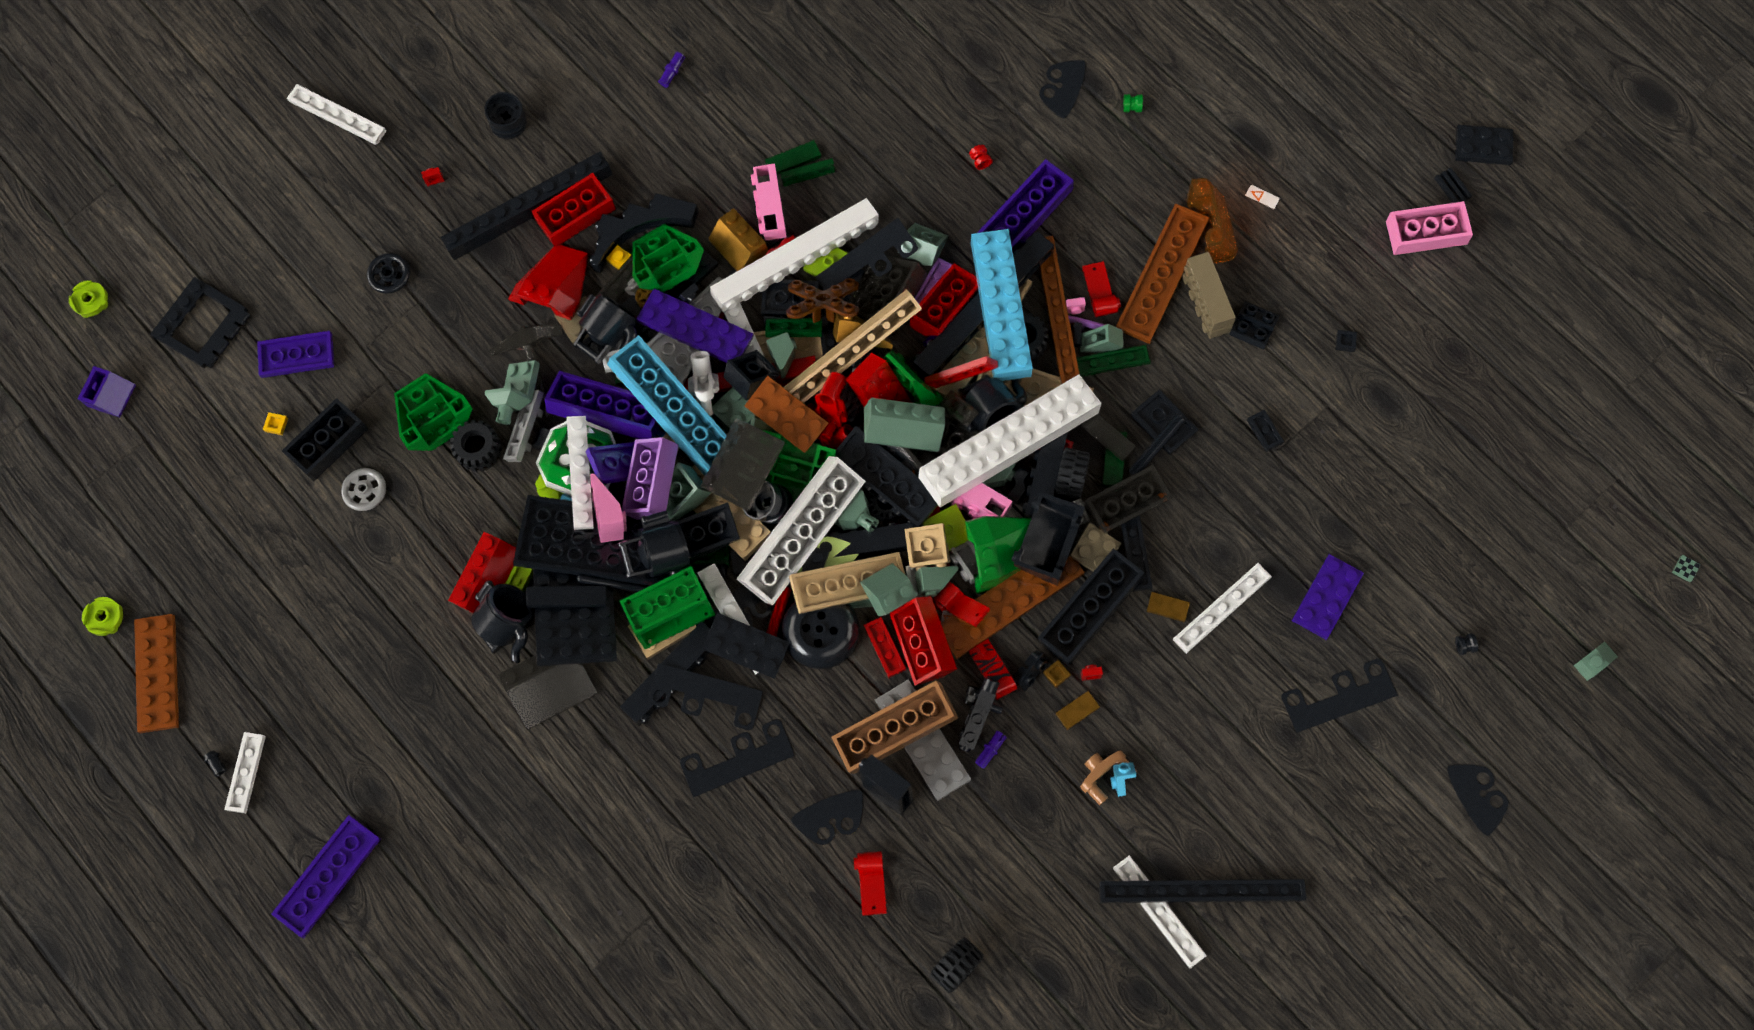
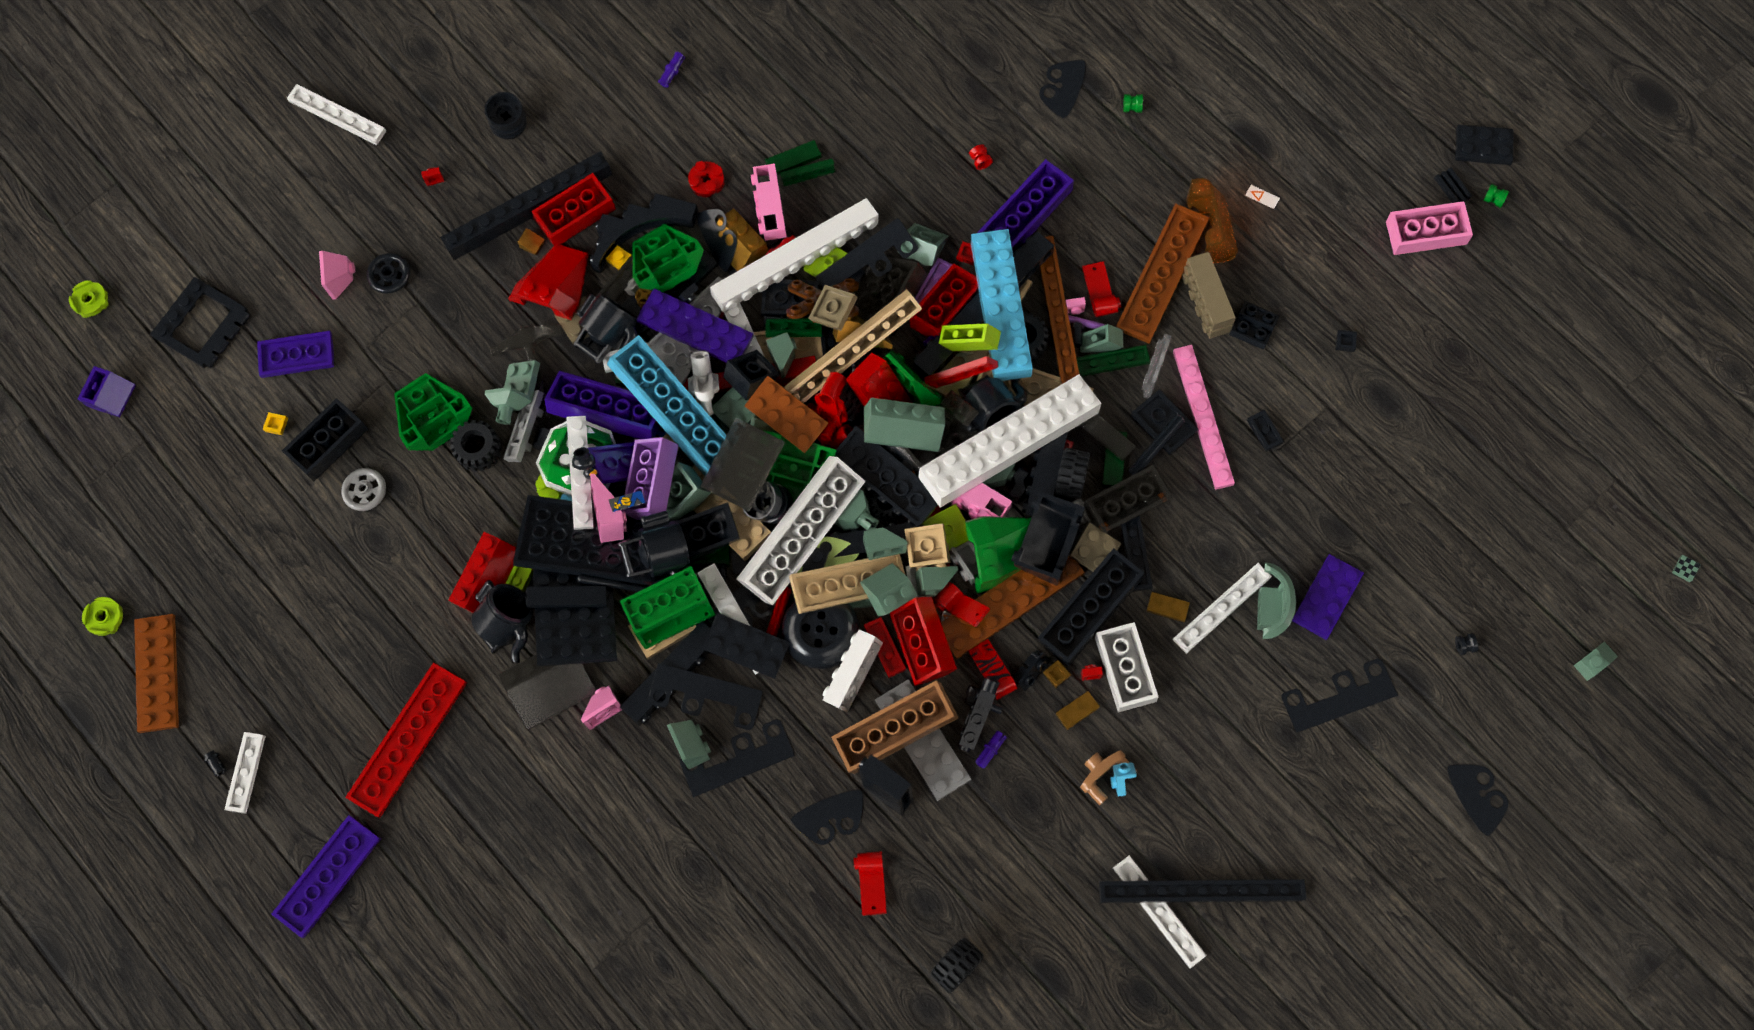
(335, 273): none -> bright pink slope
(406, 740): none -> red plate
(530, 241): none -> pearl gold slope
(584, 461): none -> black animal
(601, 707): none -> bright pink slope
(626, 501): none -> sticker
(689, 743): none -> sand green slope
(709, 187): none -> red plate
(720, 250): none -> black piece
(833, 307): none -> dark tan plate
(852, 671): none -> white slope
(883, 543): none -> sand green slope
(965, 253): none -> red plate
(970, 337): none -> lime brick
(1126, 667): none -> white brick
(1155, 366): none -> clear plate
(1203, 417): none -> bright pink plate
(1276, 605): none -> sand green piece
(1496, 195): none -> green wheel

